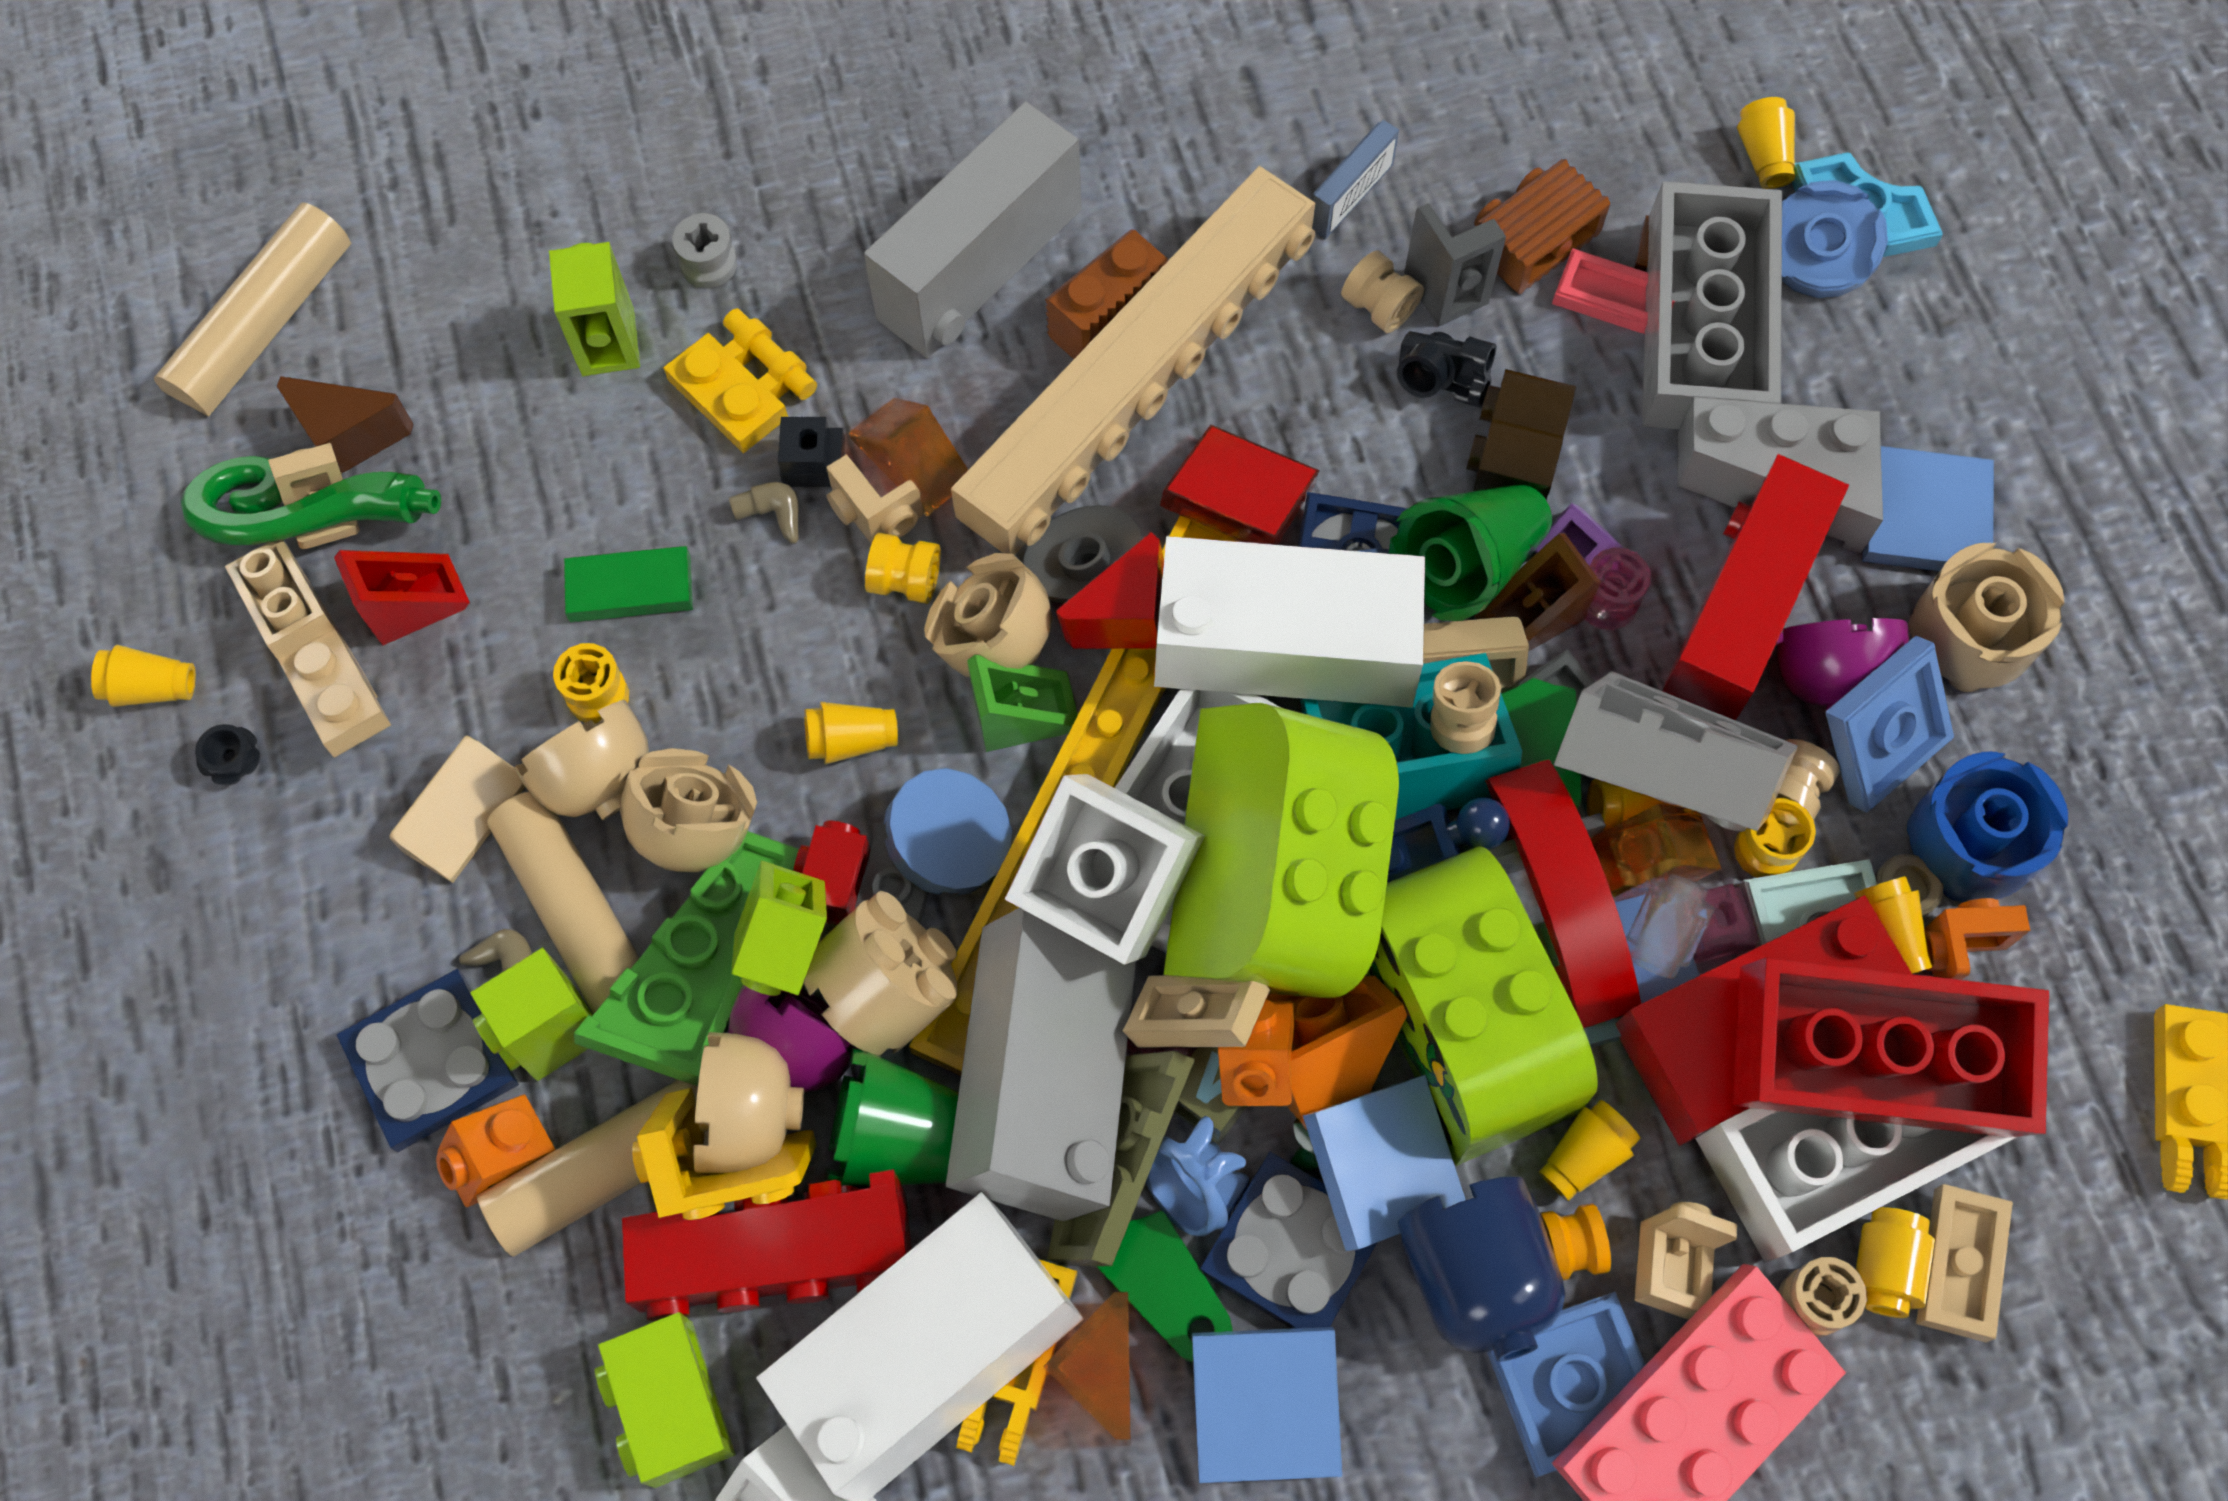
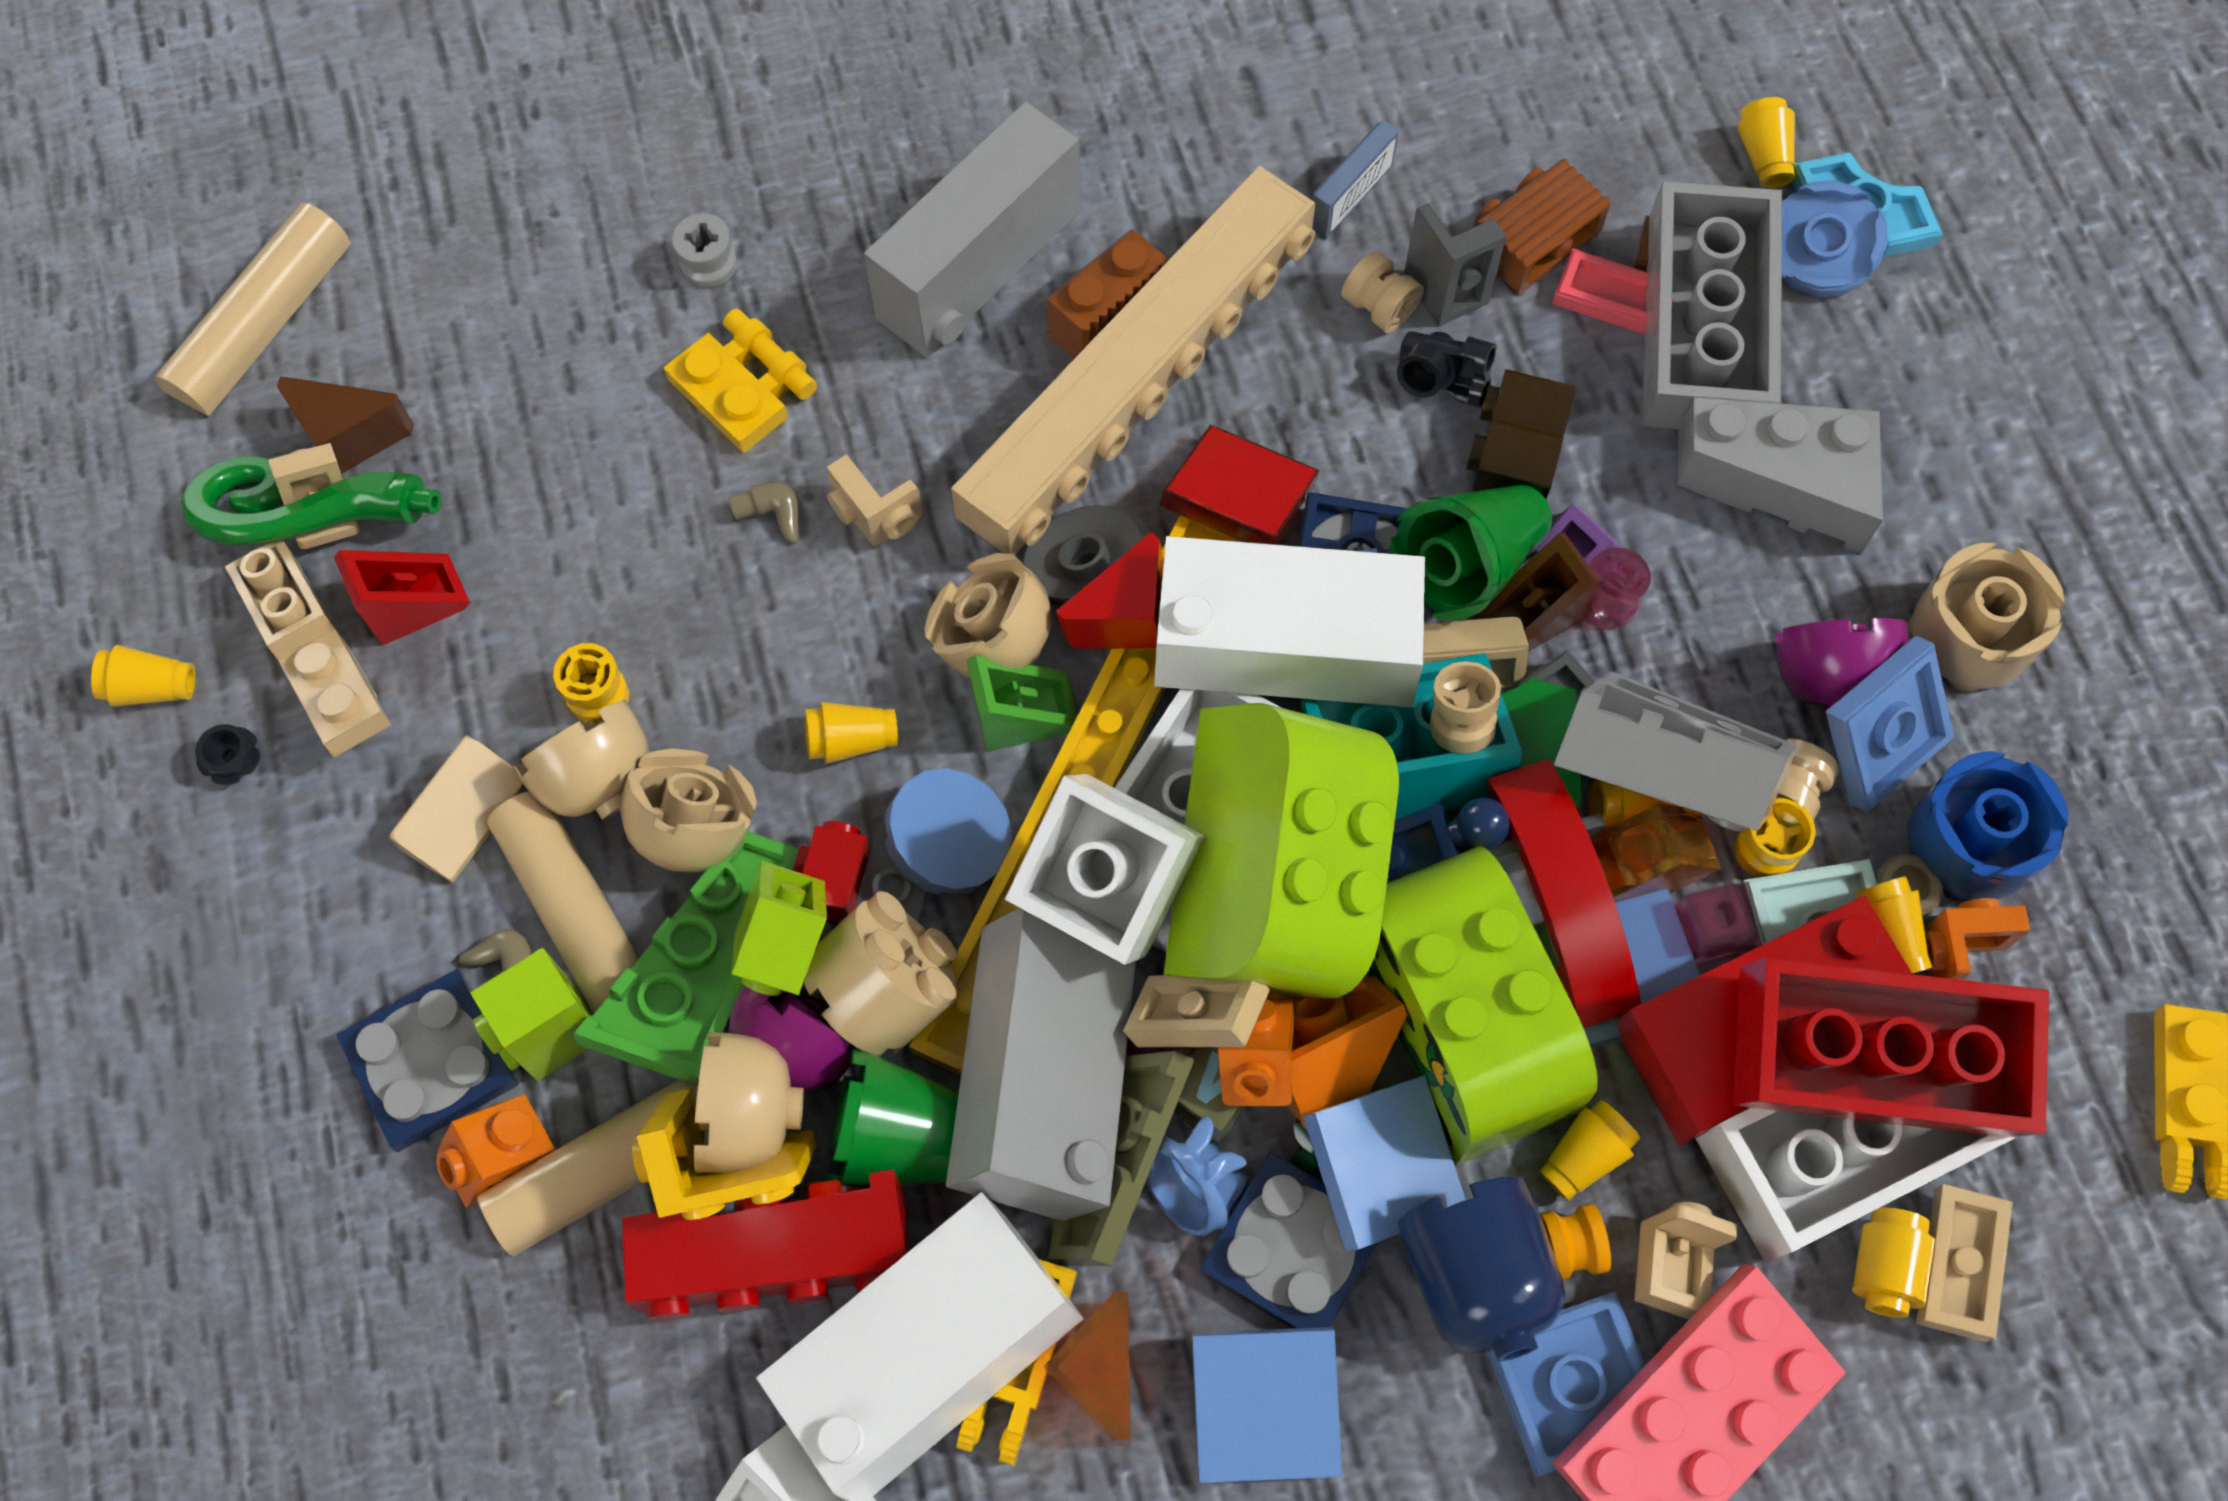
(594, 308): lime brick -> none
(628, 584): green tile -> none
(663, 1401): lime brick -> none
(803, 466): black piece -> none
(902, 568): yellow wheel -> none
(912, 446): clear orange slope -> none
(1165, 1282): green piece -> none
(1669, 925): clear brick -> none
(1755, 587): red brick -> none
(1813, 1301): tan wheel -> none
(1931, 508): medium blue tile -> none

